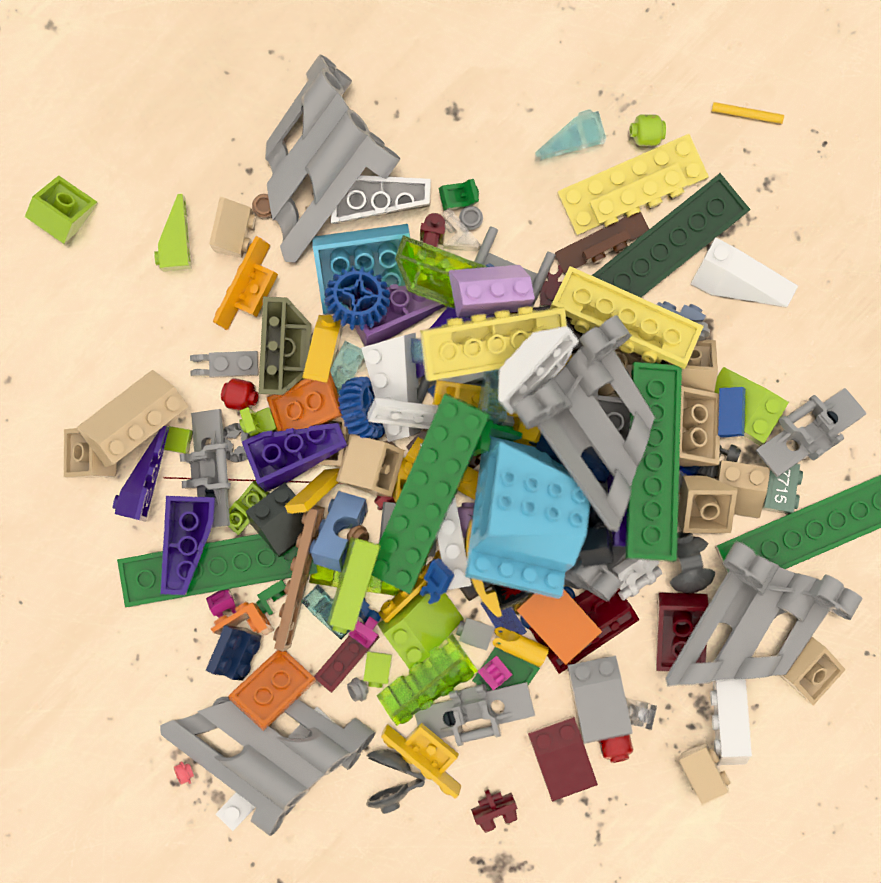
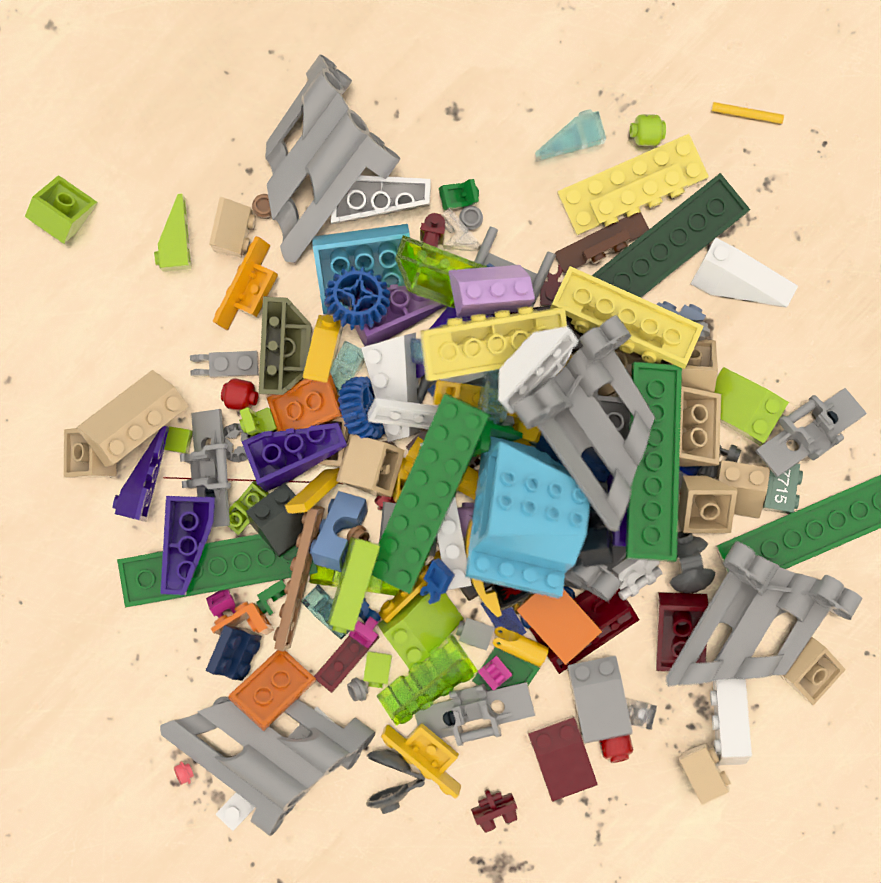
(731, 412): blue tile -> none

